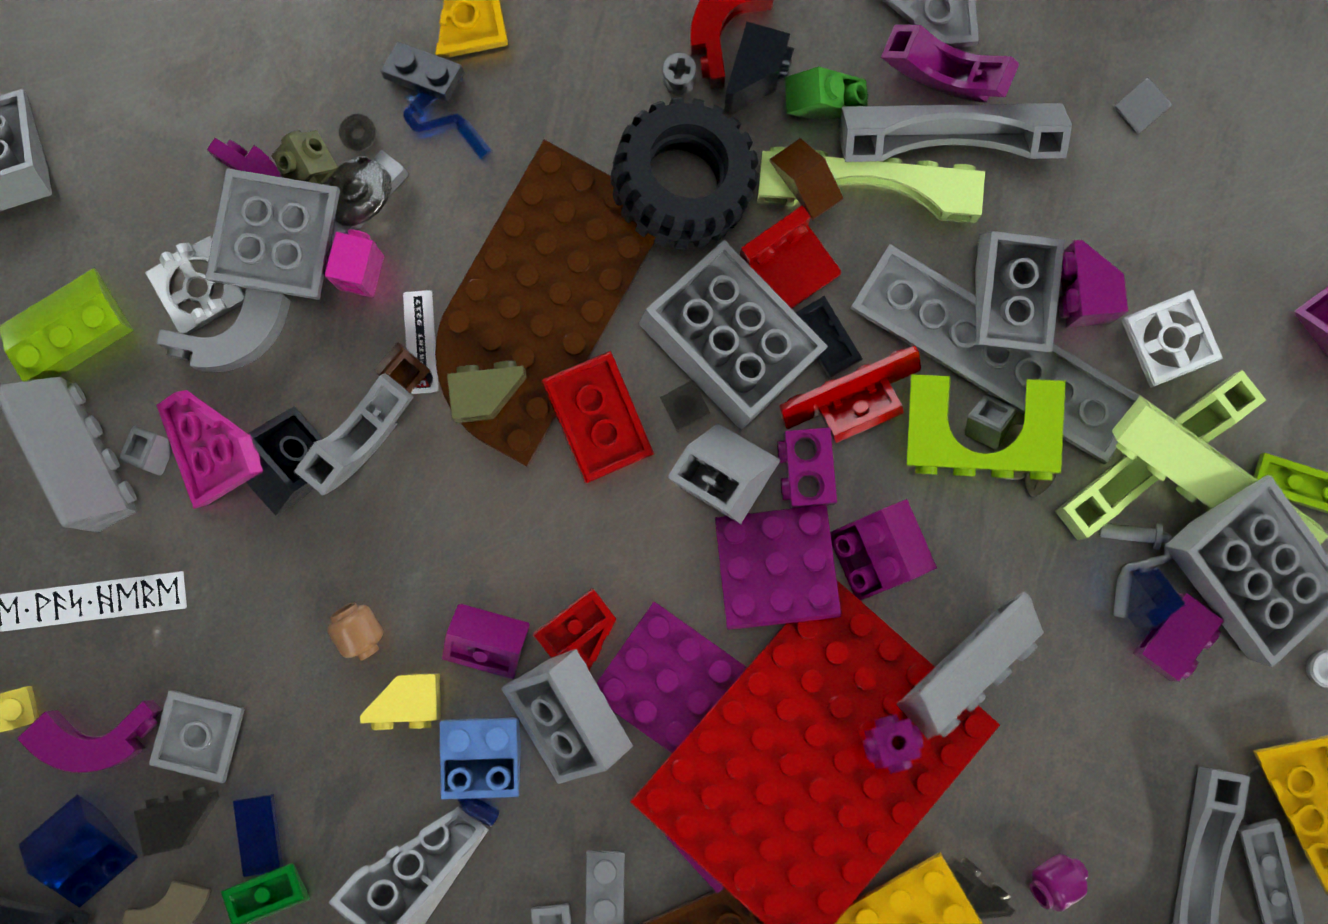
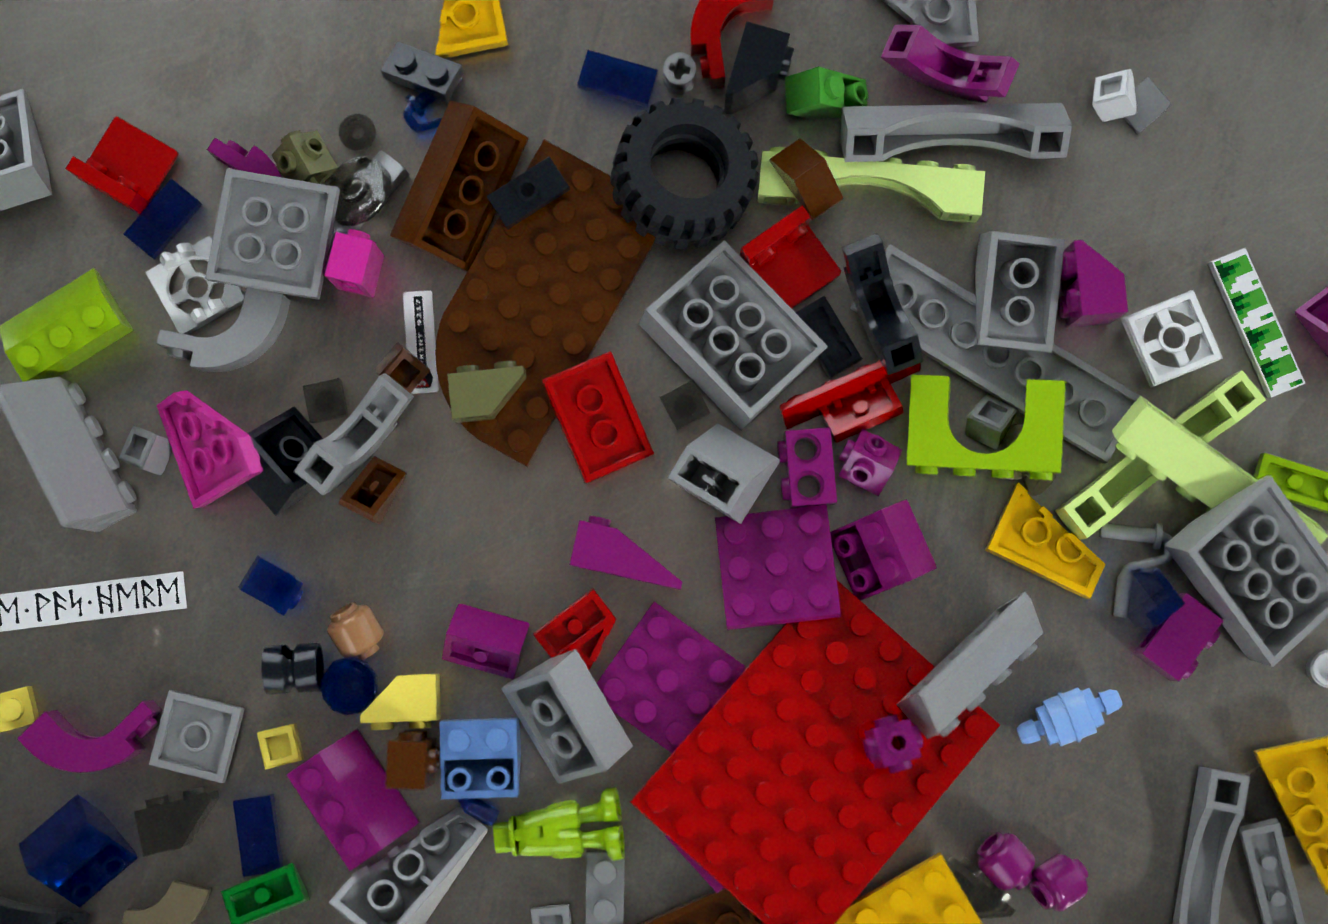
(126, 165): none -> red bracket
(162, 219): none -> clear blue plate
(272, 585): none -> clear blue bracket
(280, 746): none -> light yellow tile
(292, 668): none -> black wheel
(325, 400): none -> clear smoke plate
(349, 685): none -> clear blue hair
(350, 799): none -> magenta slope
(373, 490): none -> reddish brown slope
(412, 761): none -> reddish brown brick
(448, 200): none -> reddish brown slope
(528, 192): none -> black plate
(557, 830): none -> lime piece
(613, 553): none -> magenta slope
(617, 78): none -> clear blue plate
(869, 461): none -> magenta brick
(878, 305): none -> black arch
(1006, 861): none -> magenta head
(1042, 546): none -> yellow wing
(1069, 716): none -> light blue piece
(1114, 95): none -> white slope
(1256, 323): none -> tile

